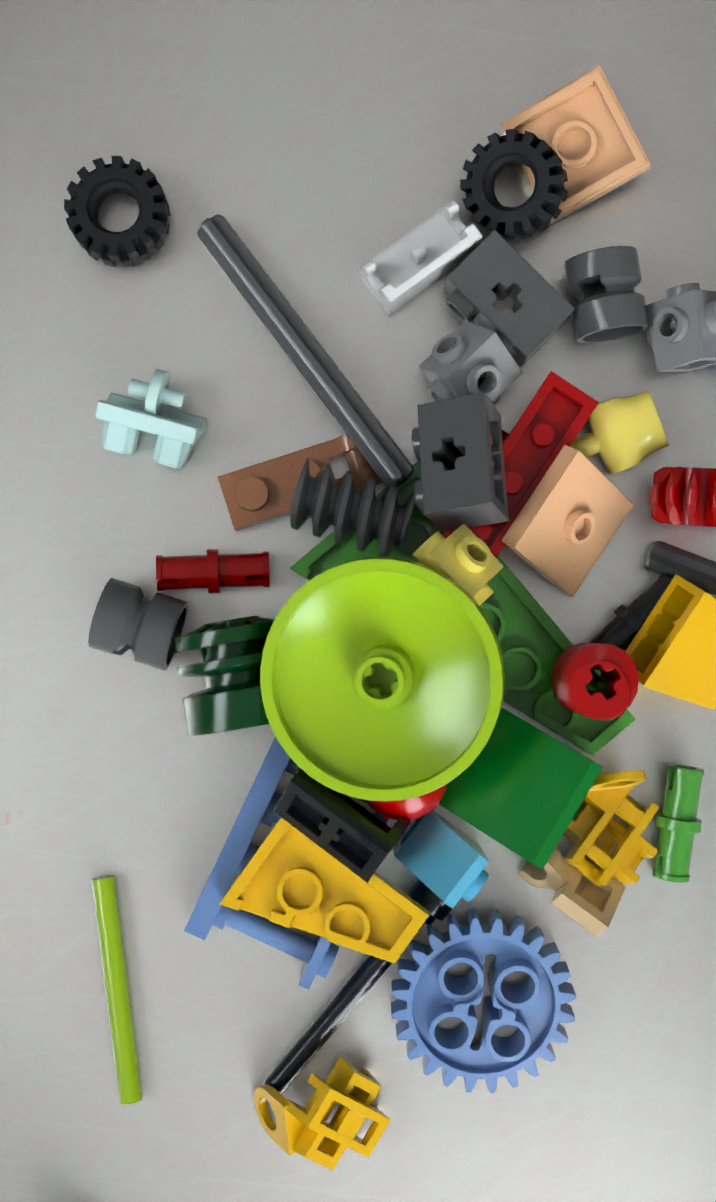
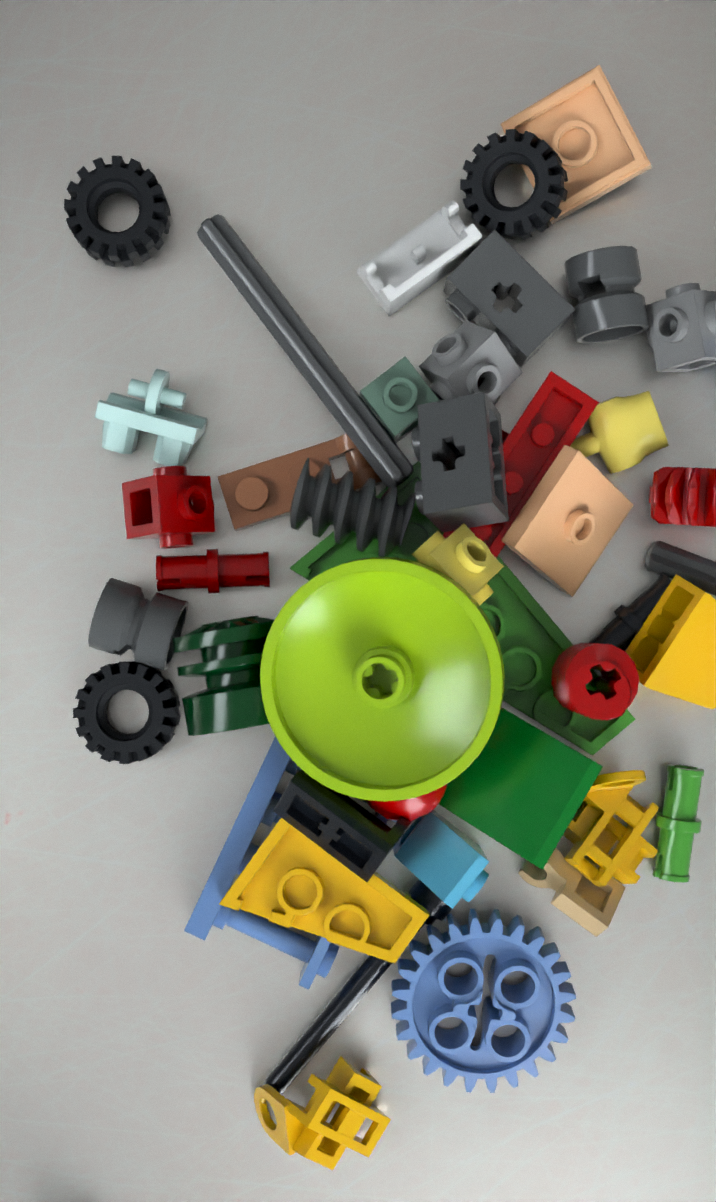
(93, 712): none -> black tyre
(117, 989): lime bar -> none
(168, 507): none -> red brick
(395, 398): none -> sand green brick

